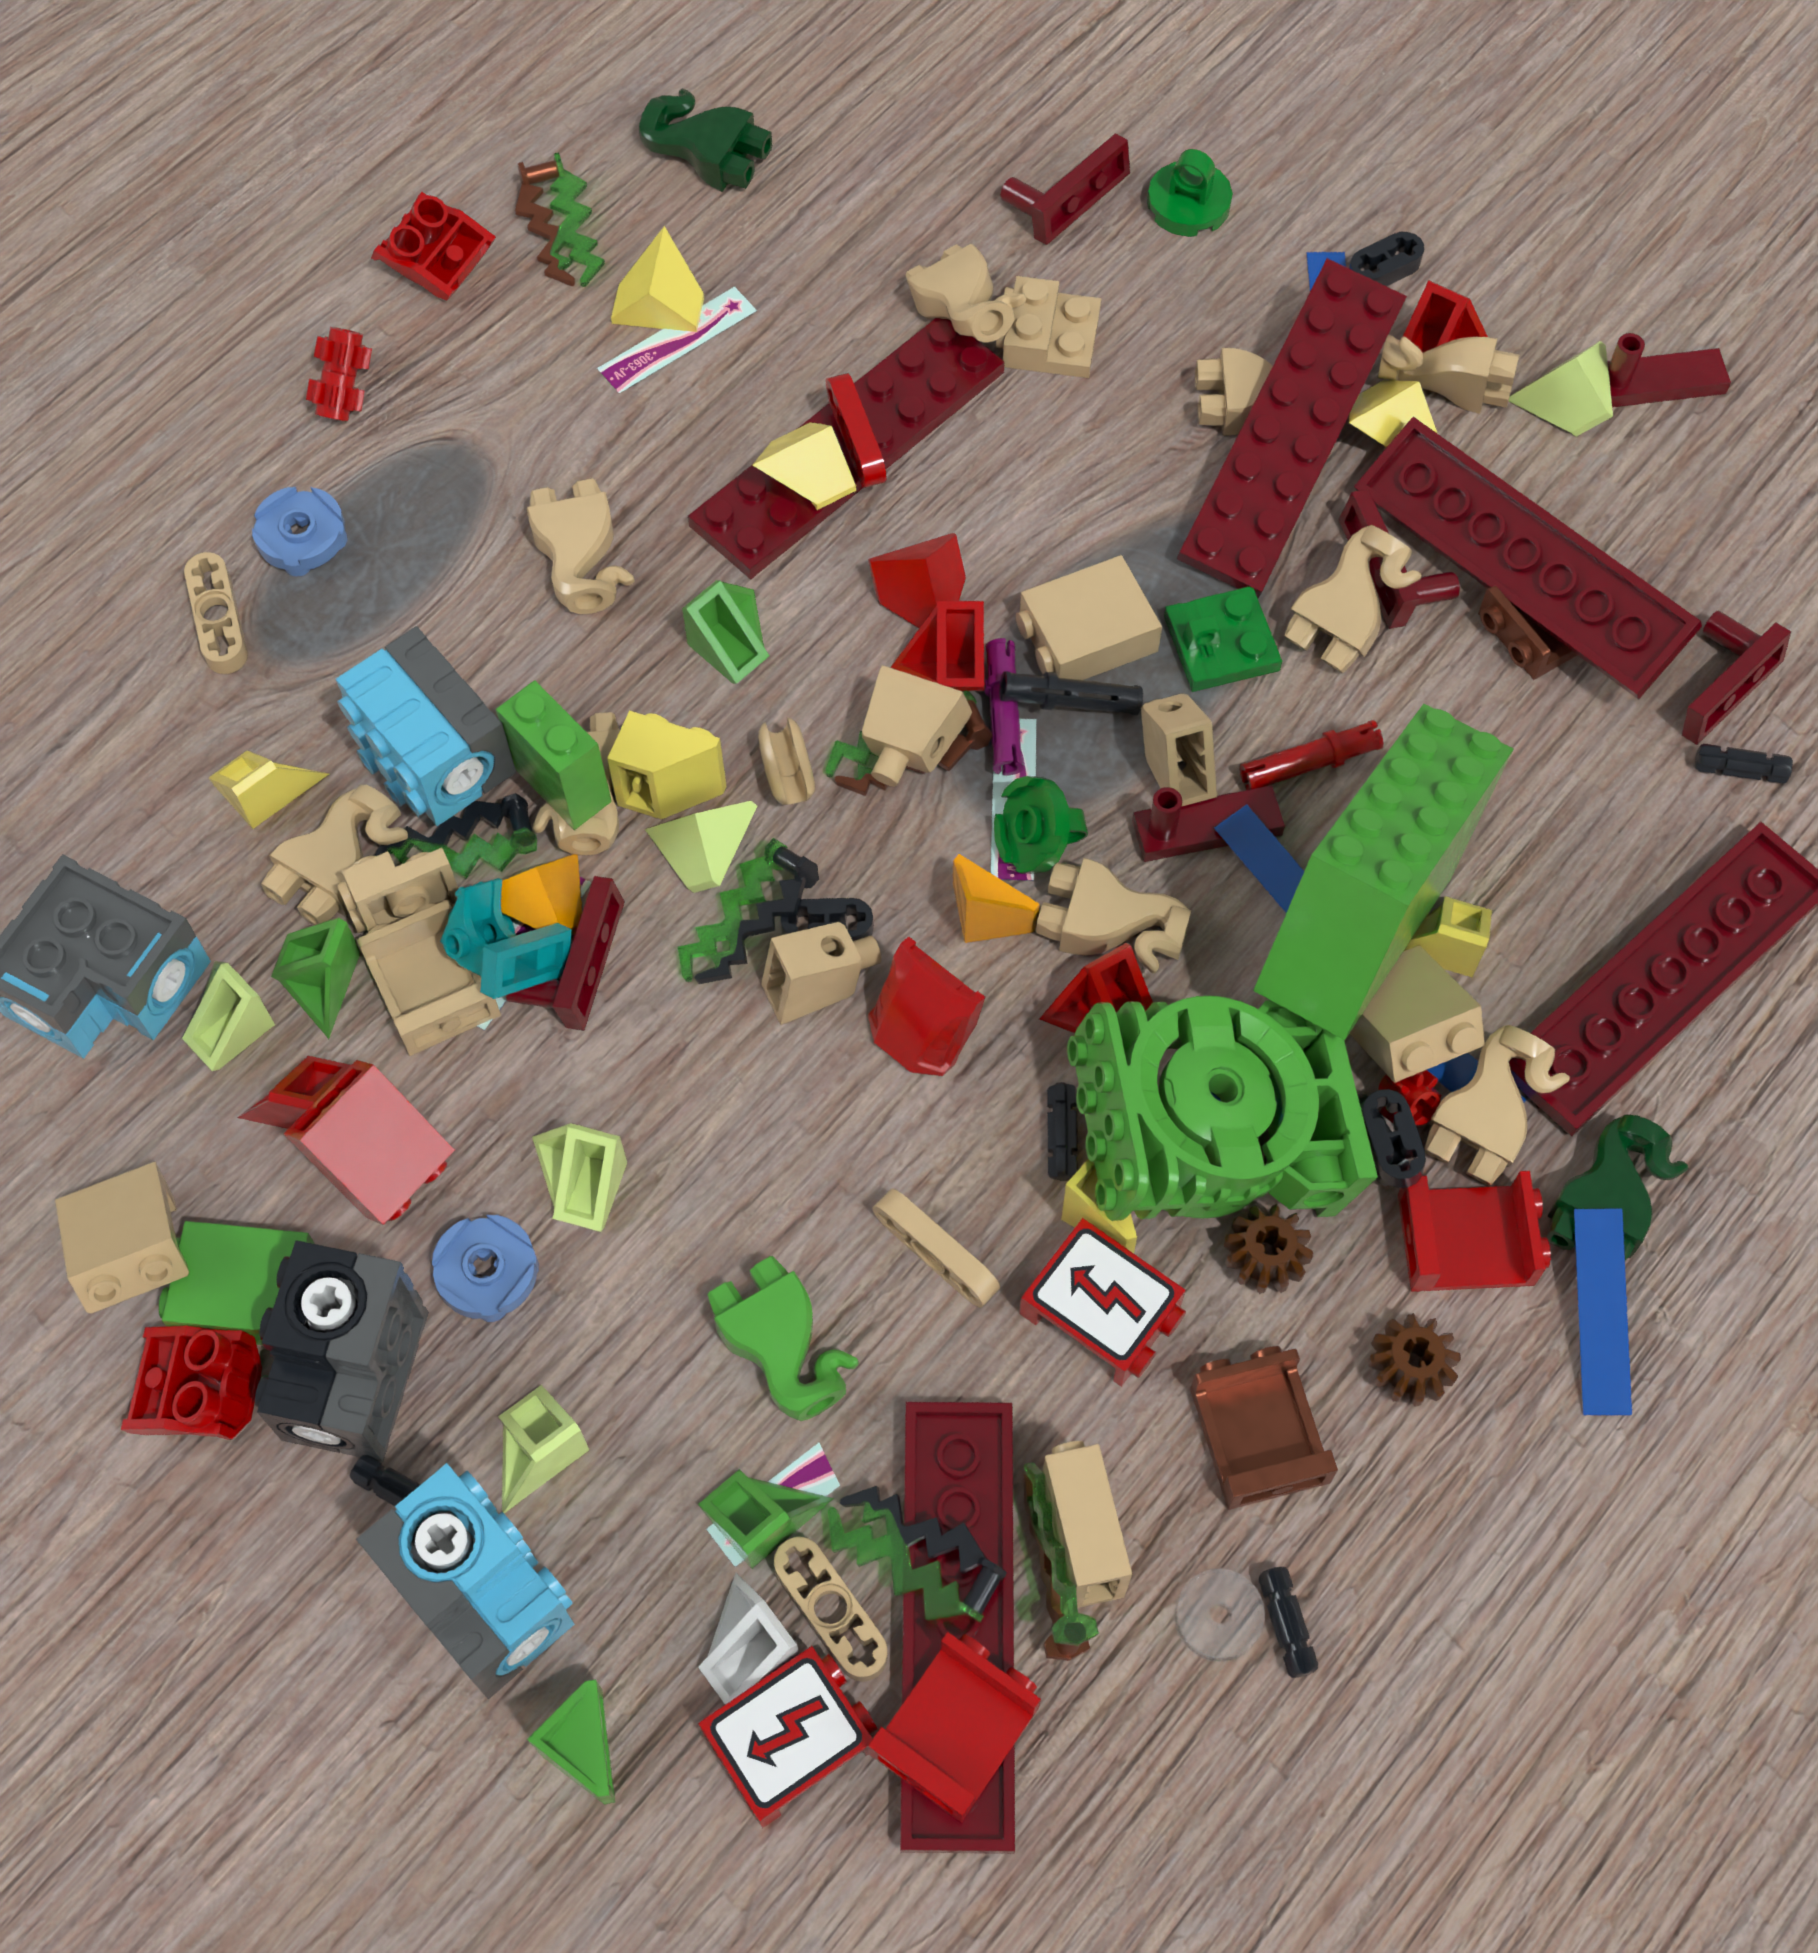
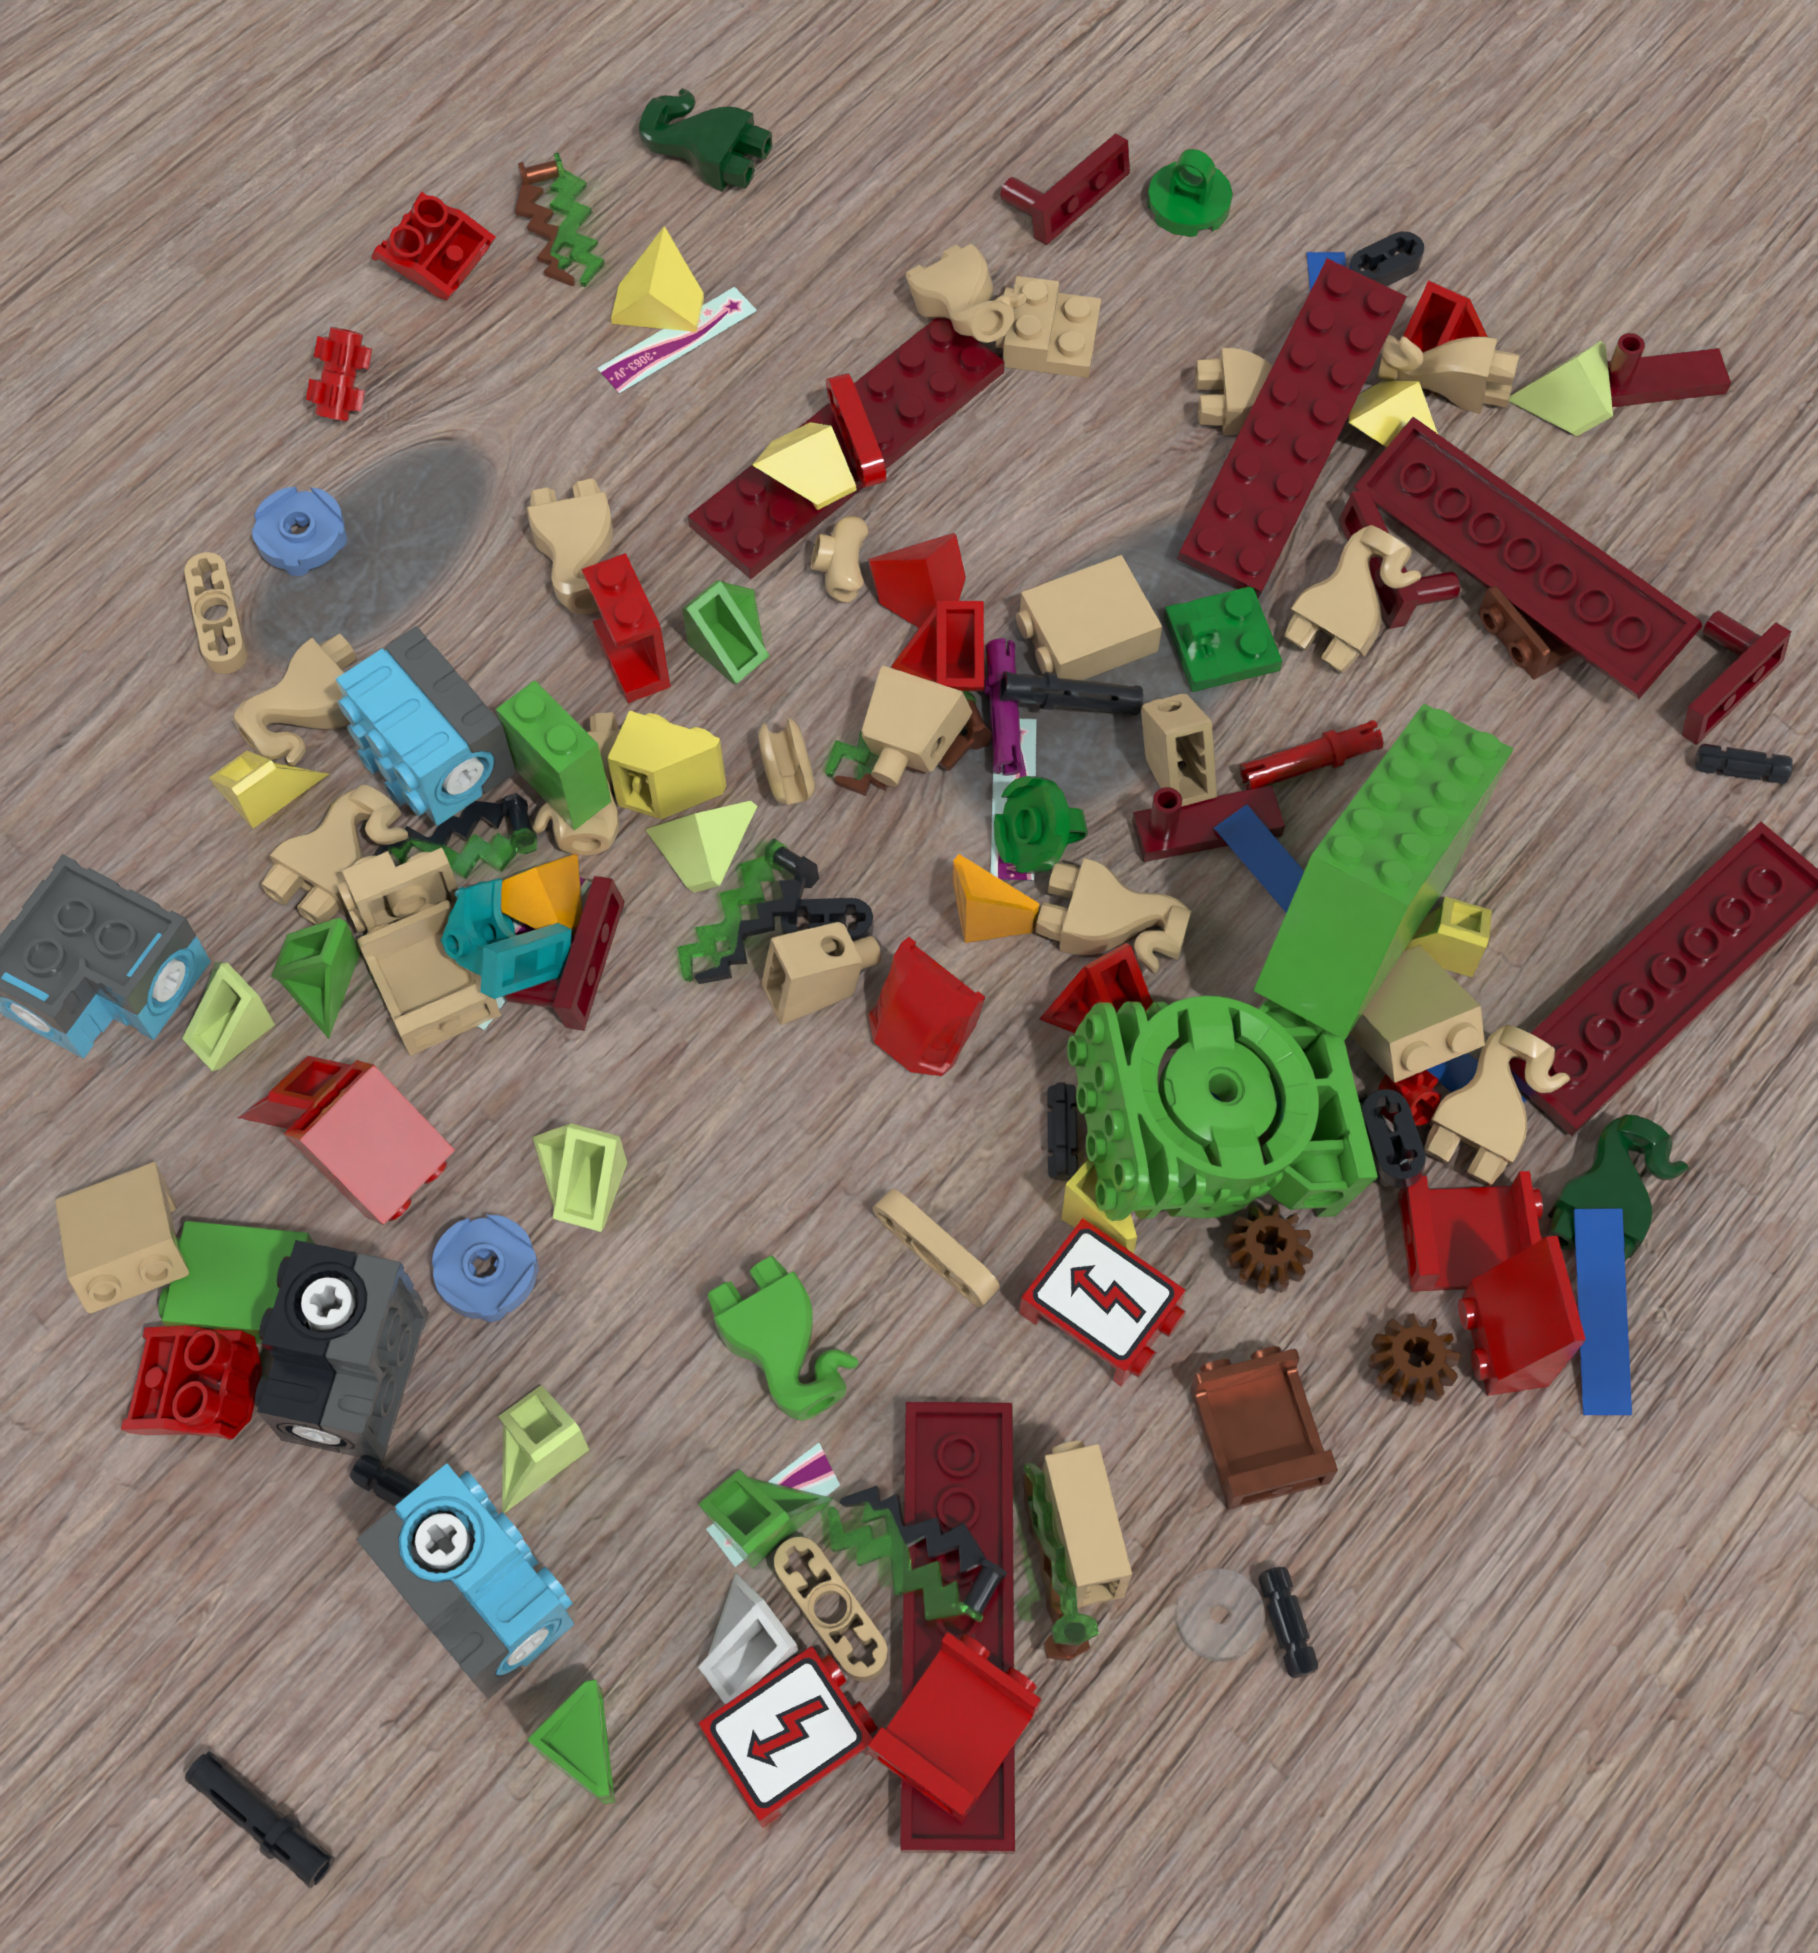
(276, 1833): none -> black pin
(302, 698): none -> tan hips
(627, 628): none -> red panel
(839, 558): none -> tan piece
(1522, 1320): none -> red slope

